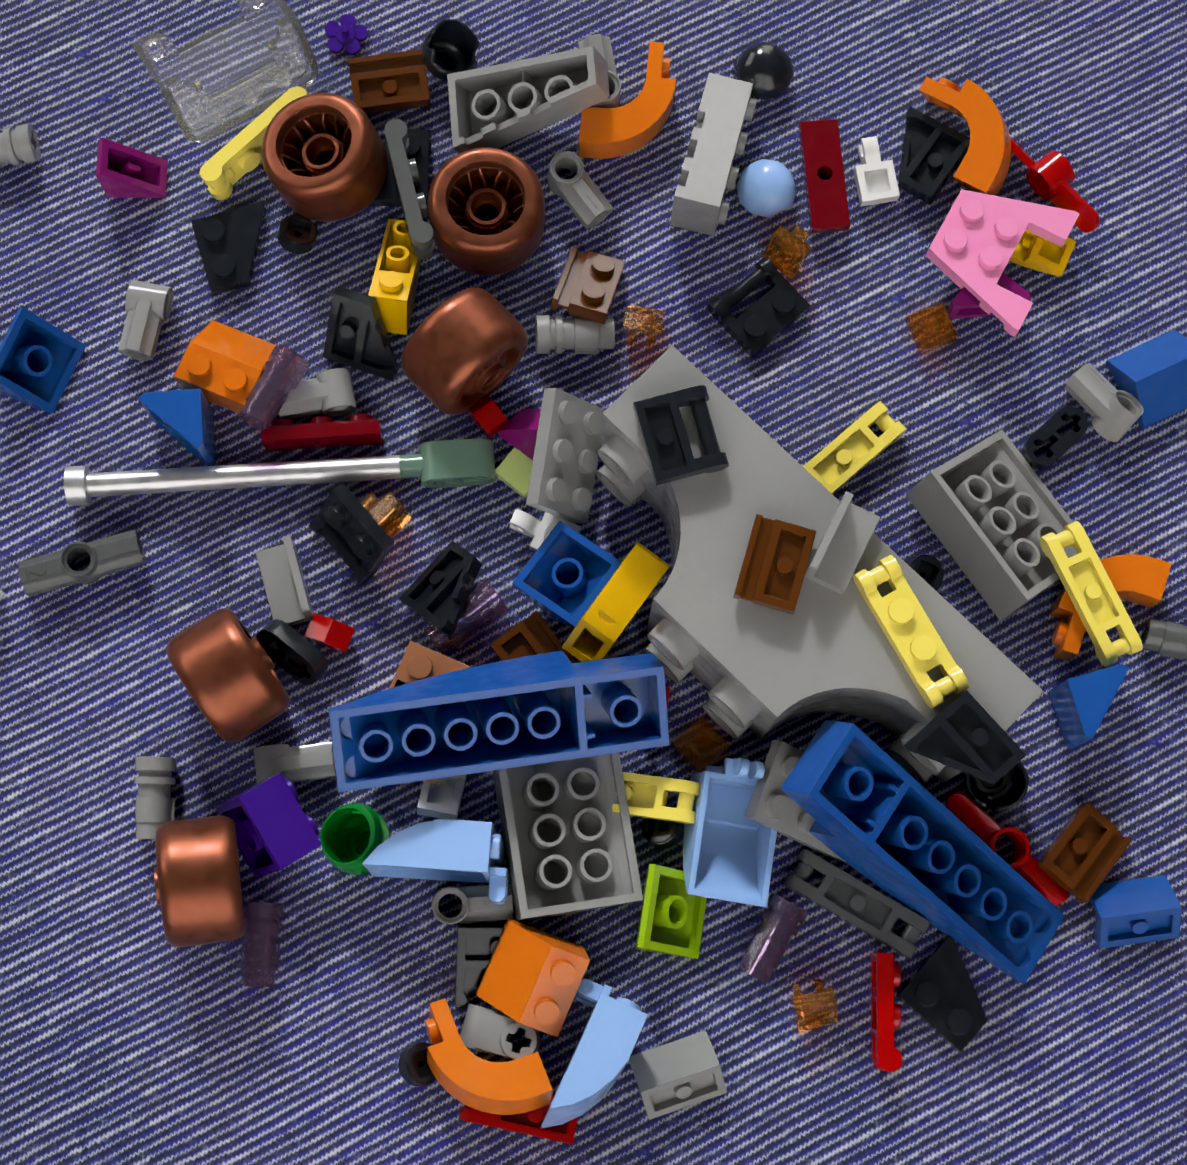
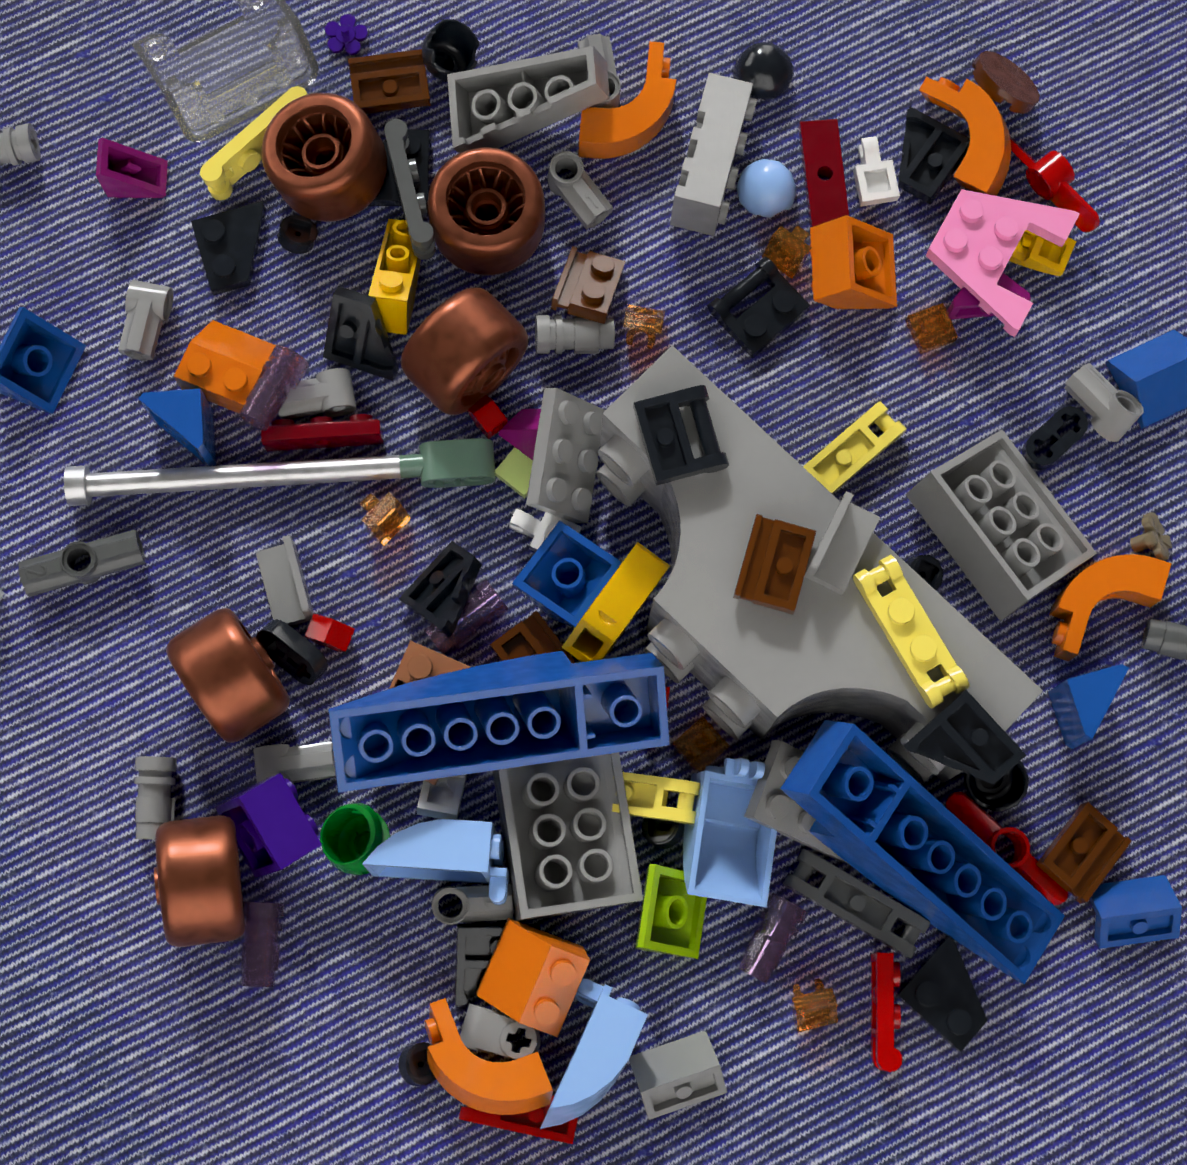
(352, 533): black plate -> none
(852, 265): none -> orange slope
(1005, 81): none -> reddish brown tile
(1091, 593): light yellow plate -> none
(1152, 538): none -> dark tan plant

